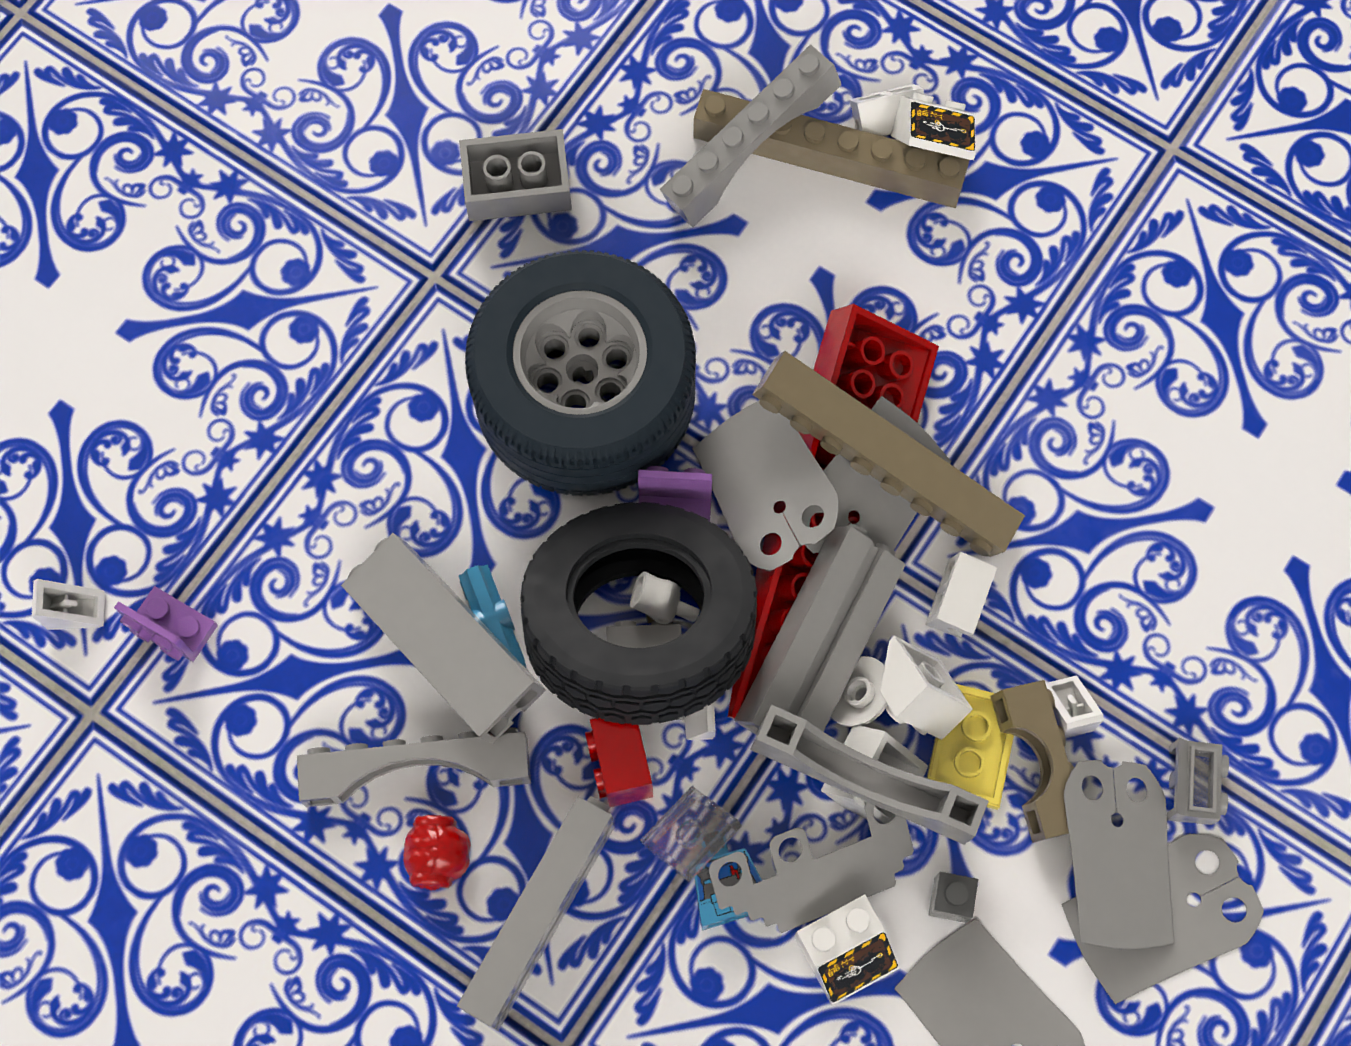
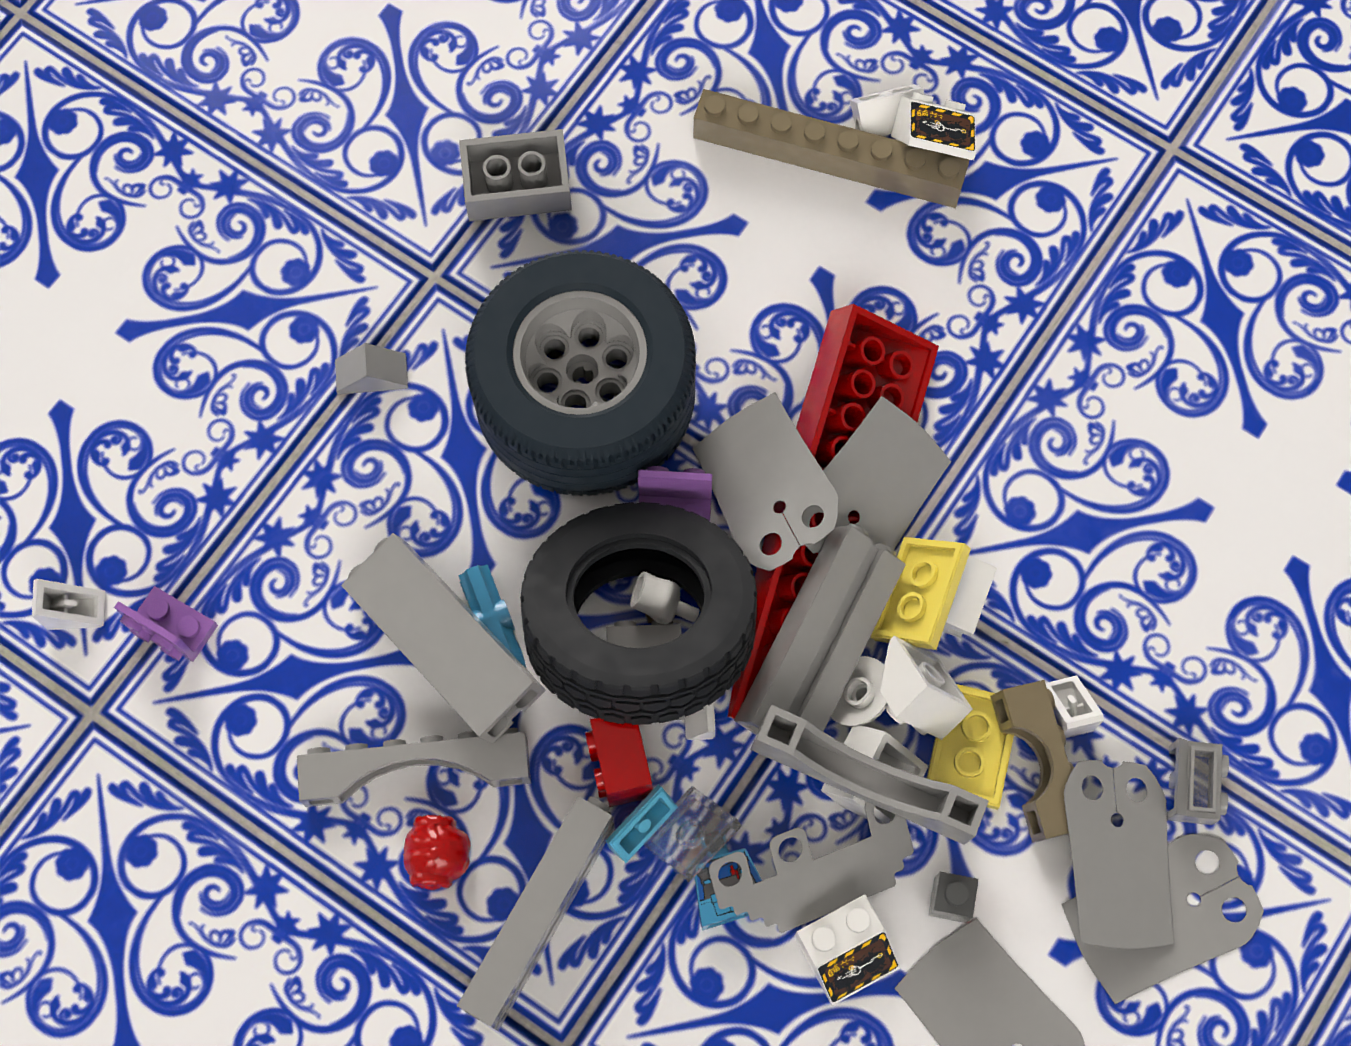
(371, 370): none -> light grey slope
(641, 824): none -> medium azure slope
(792, 93): light grey arch -> none
(888, 455): dark tan brick -> none
(923, 592): none -> light yellow tile

